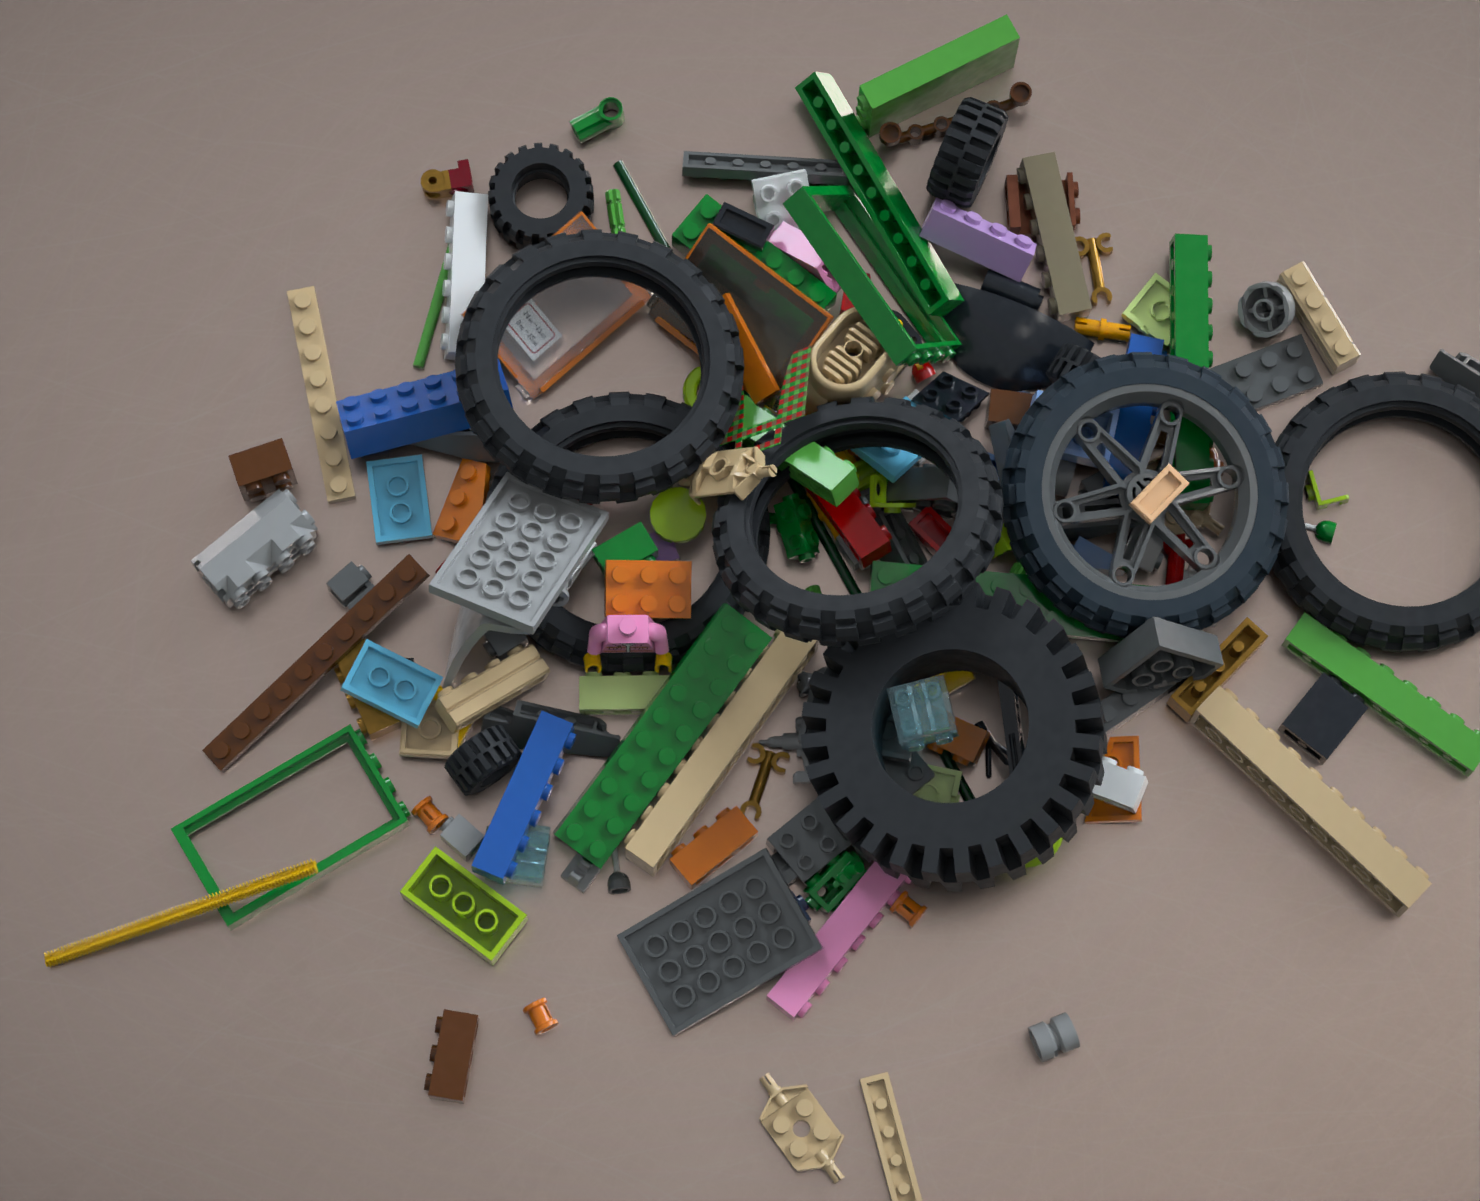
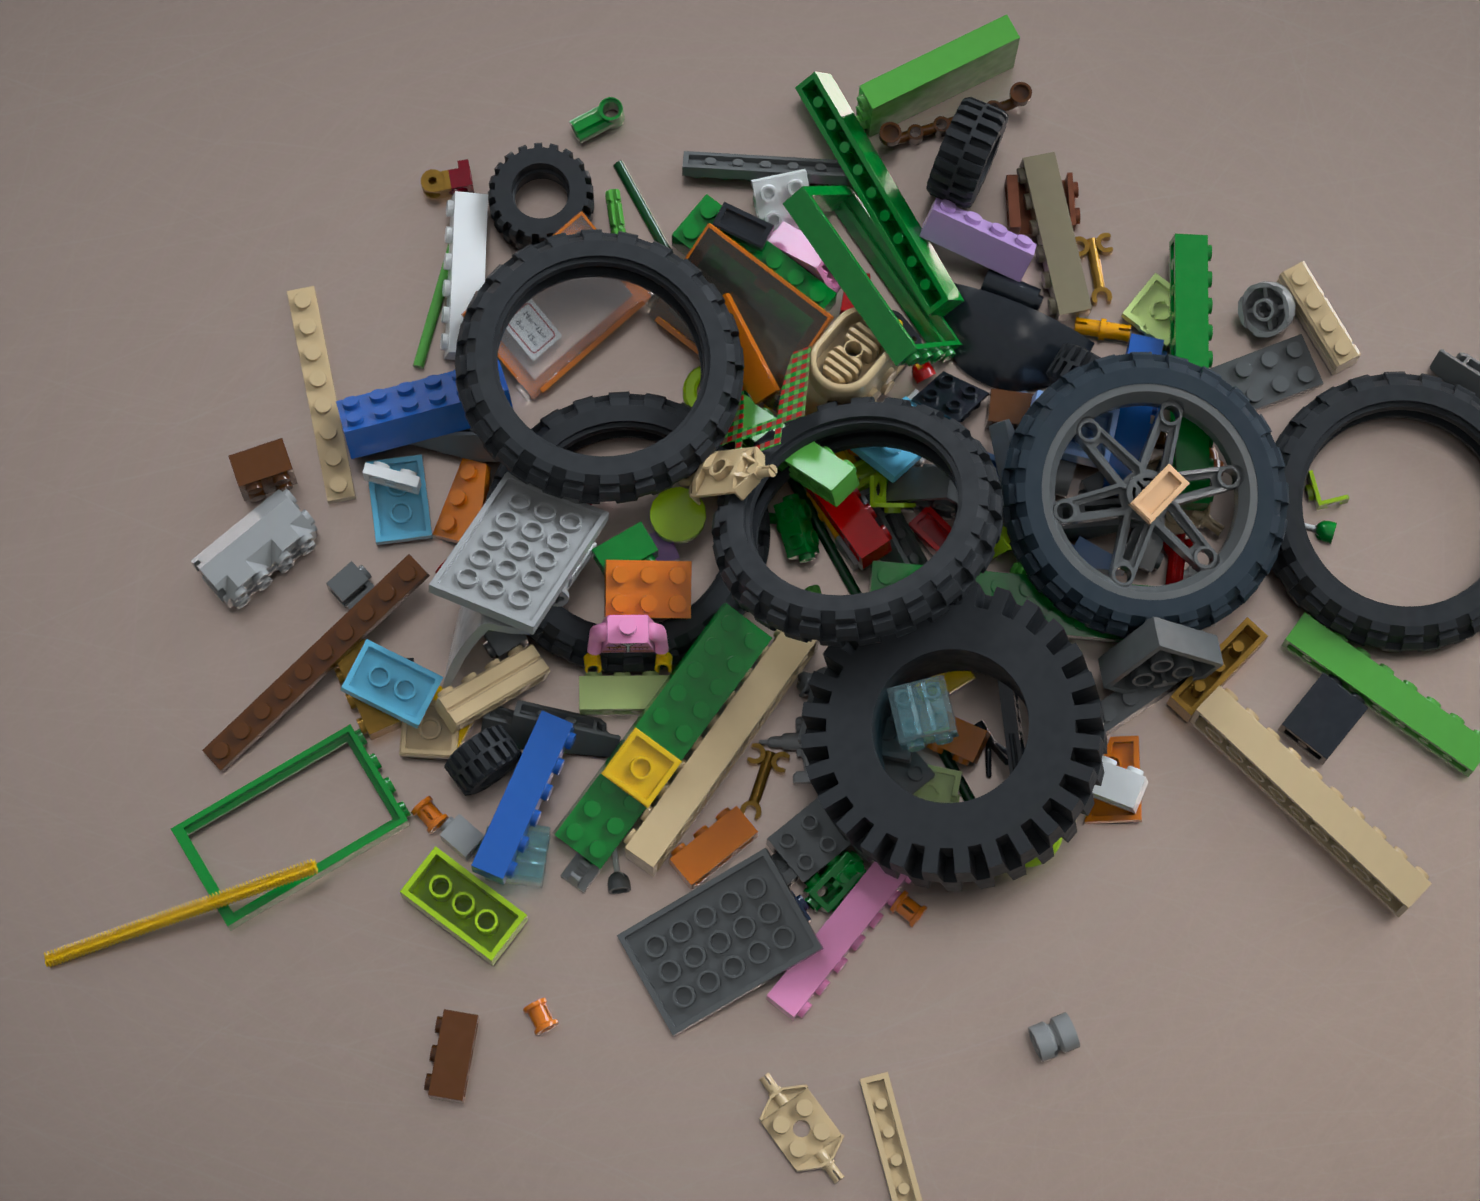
(381, 474): none -> white plate
(641, 767): none -> yellow tile

